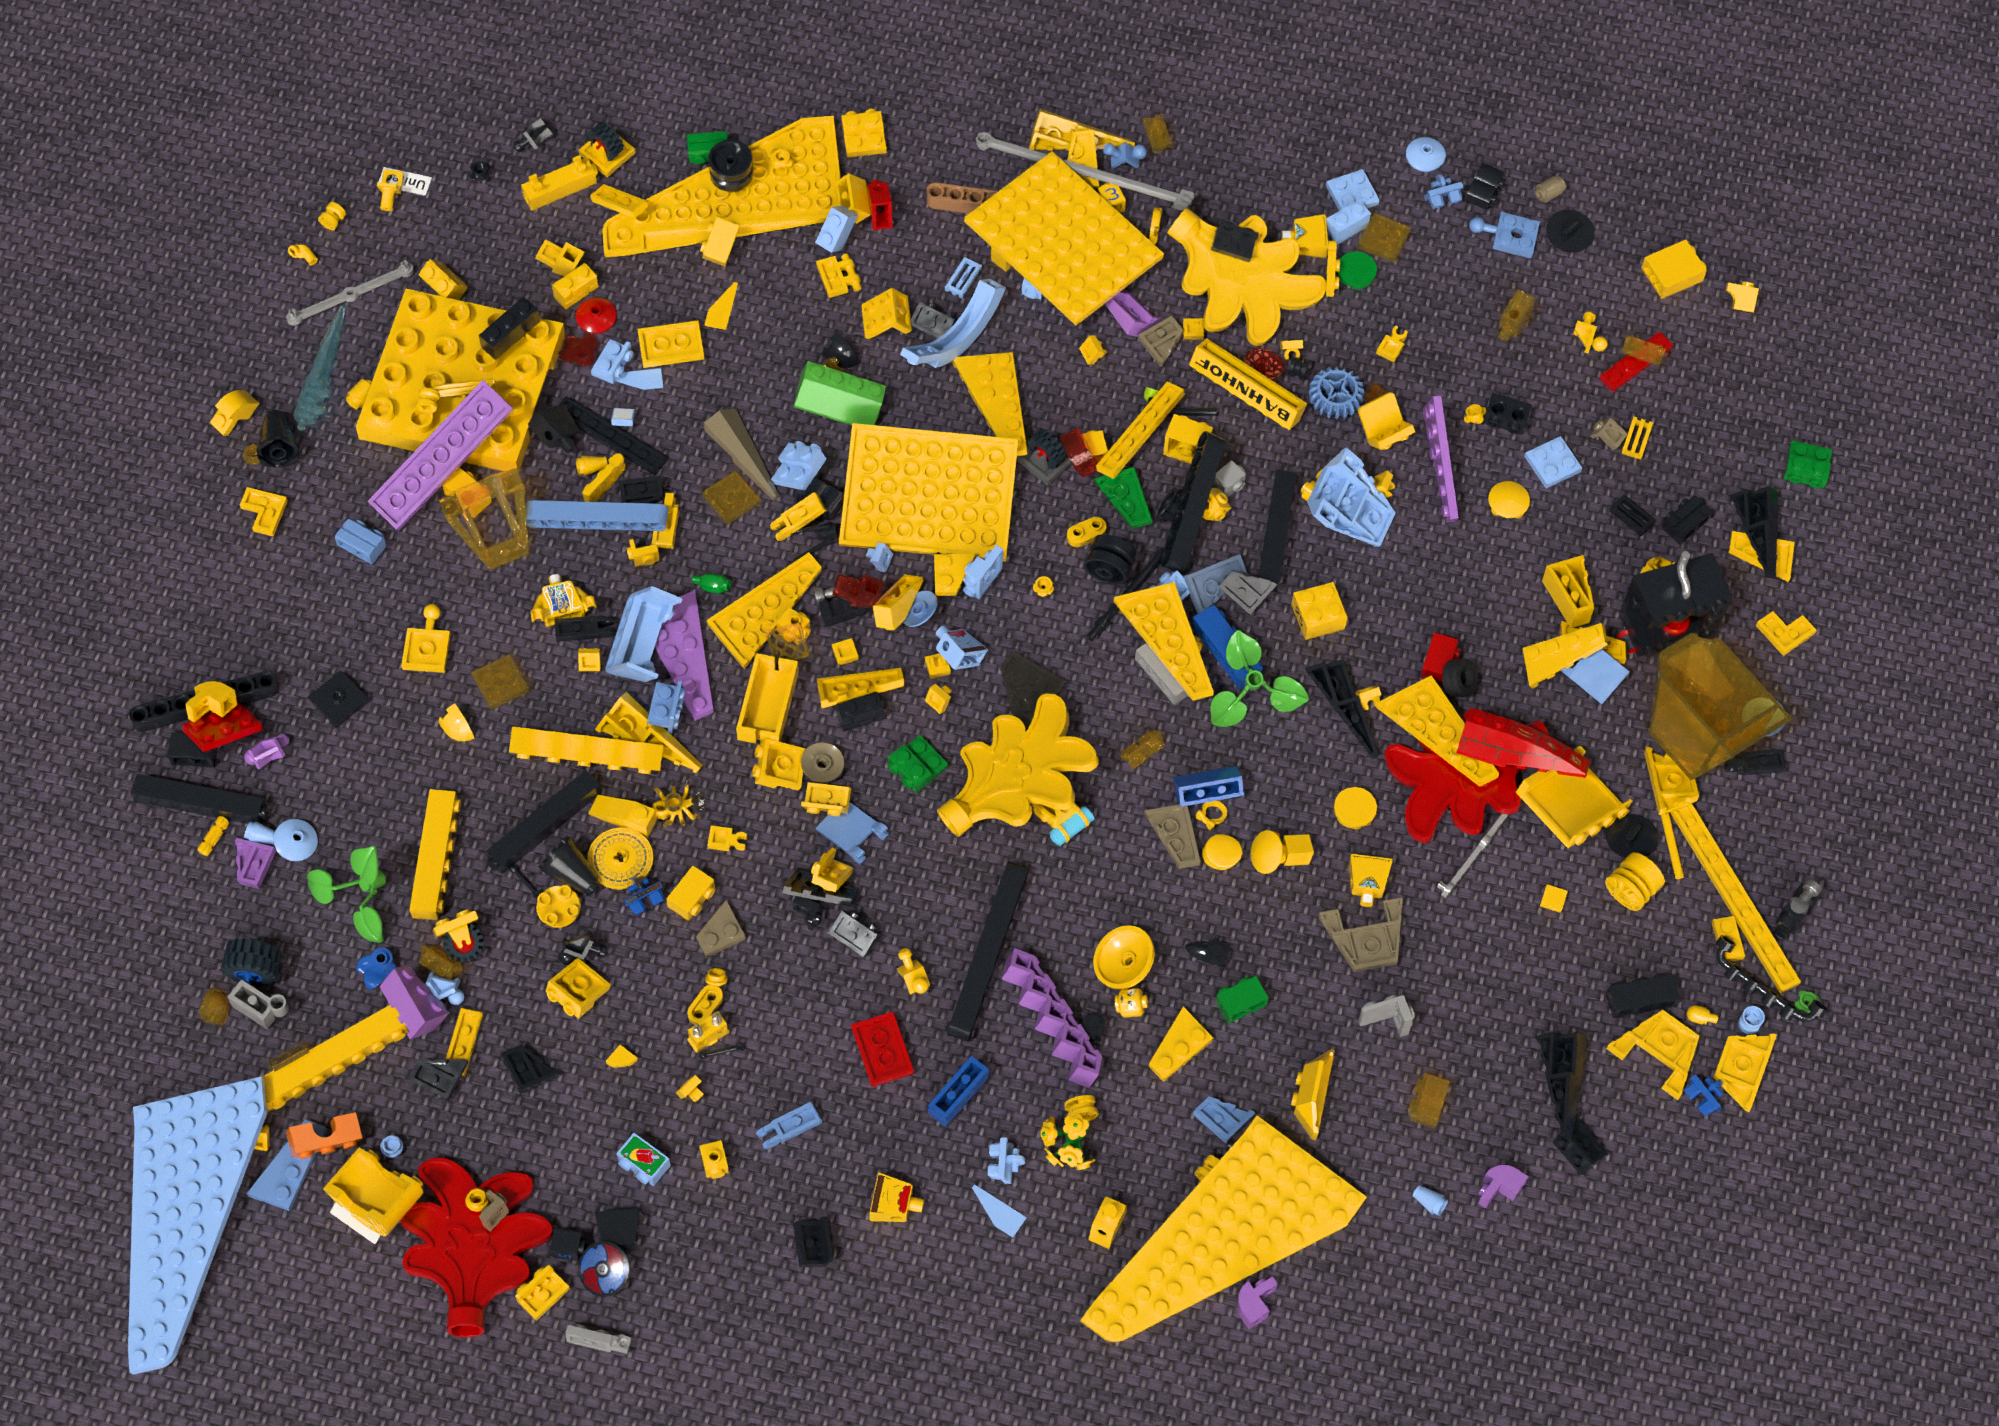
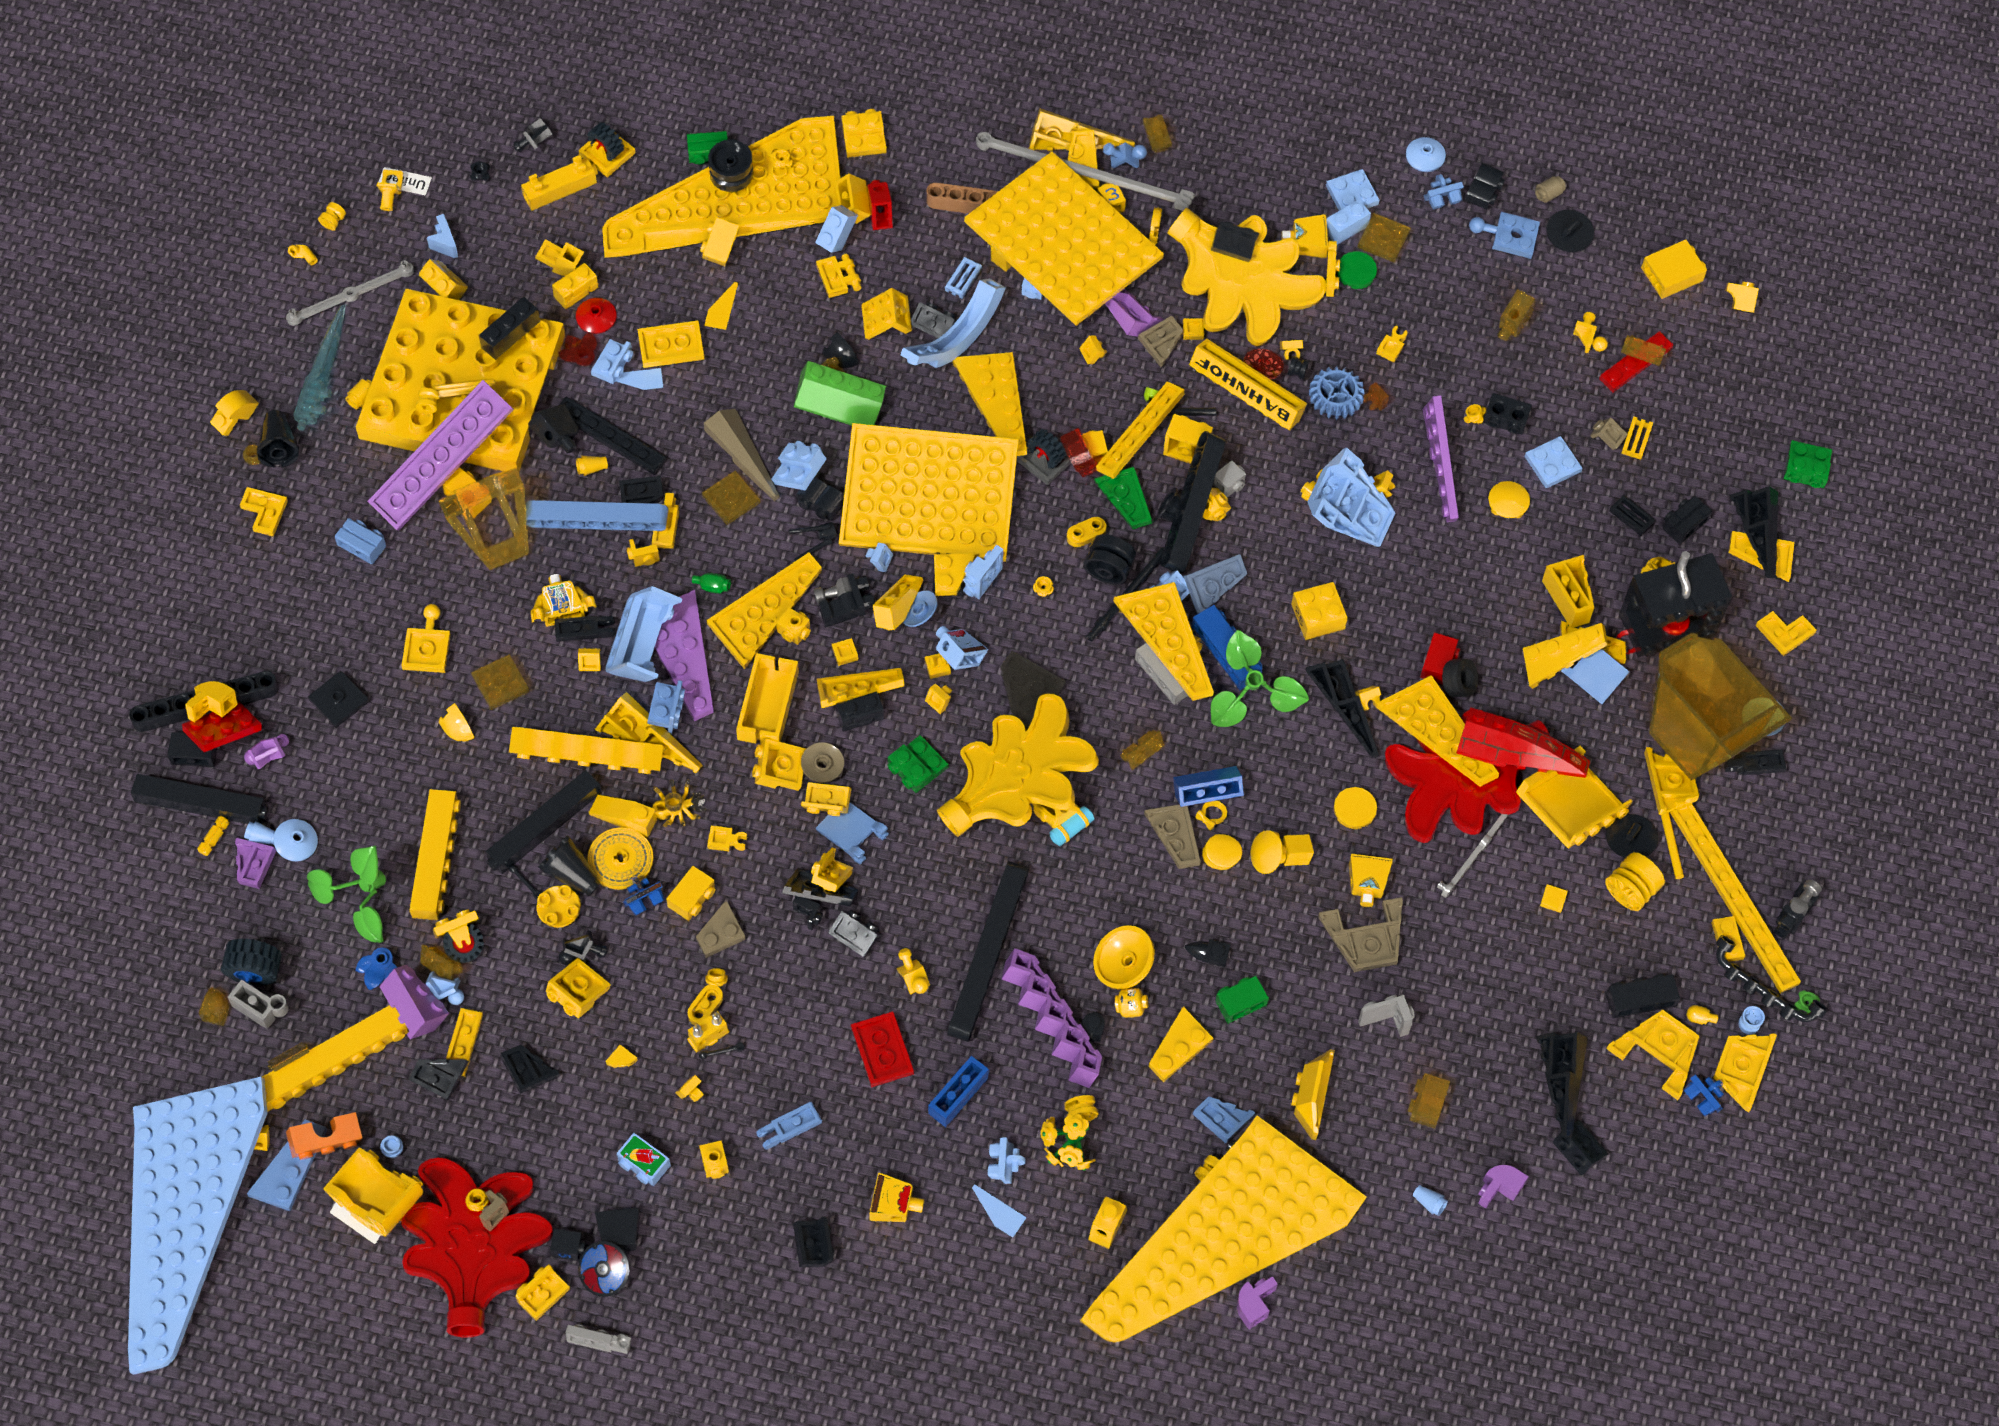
(443, 240): none -> light blue slope
(605, 479): yellow hinge -> none
(619, 201): yellow plate -> none
(623, 417): tile -> none
(798, 516): yellow hinge -> none
(802, 639): clear yellow window -> none
(861, 592): clear red brick -> none
(1246, 589): wing -> none
(1277, 526): black brick -> none
(1384, 422): yellow bracket -> none

